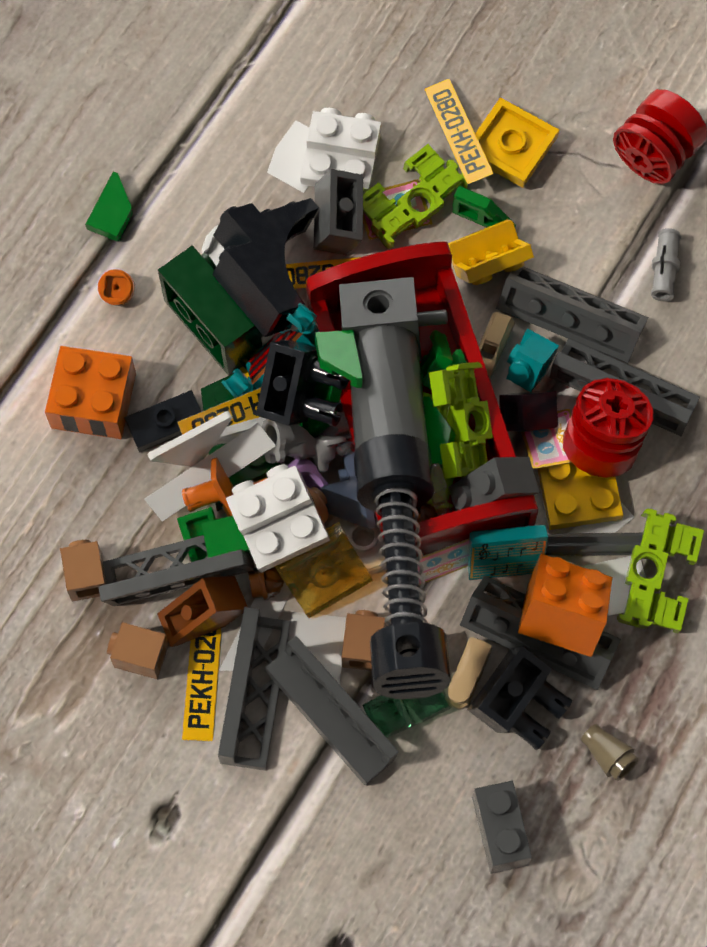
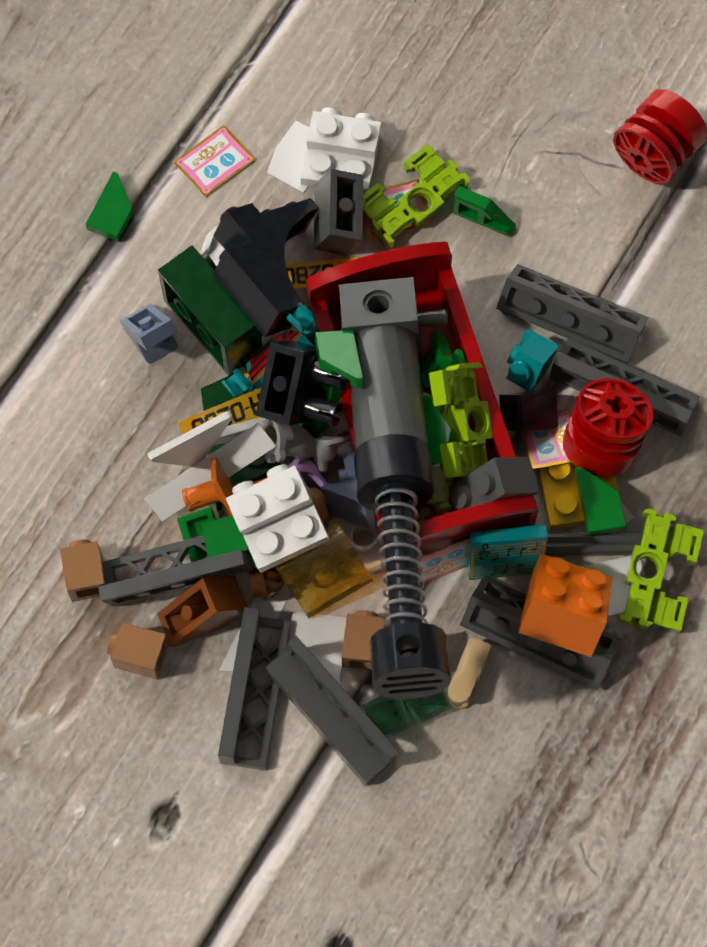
(90, 392): orange brick -> none
(116, 287): orange tile -> none
(151, 332): none -> sand blue slope
(160, 421): black plate -> none
(201, 687): yellow sticker -> none
(214, 160): none -> sticker
(458, 131): yellow sticker -> none
(489, 252): yellow bracket -> none
(495, 339): tan bar -> none
(501, 827): dark grey brick -> none
(510, 690): black brick -> none
(515, 141): yellow plate -> none
(599, 504): none -> green tile
(610, 753): dark tan cone -> none
(666, 264): light grey pin -> none

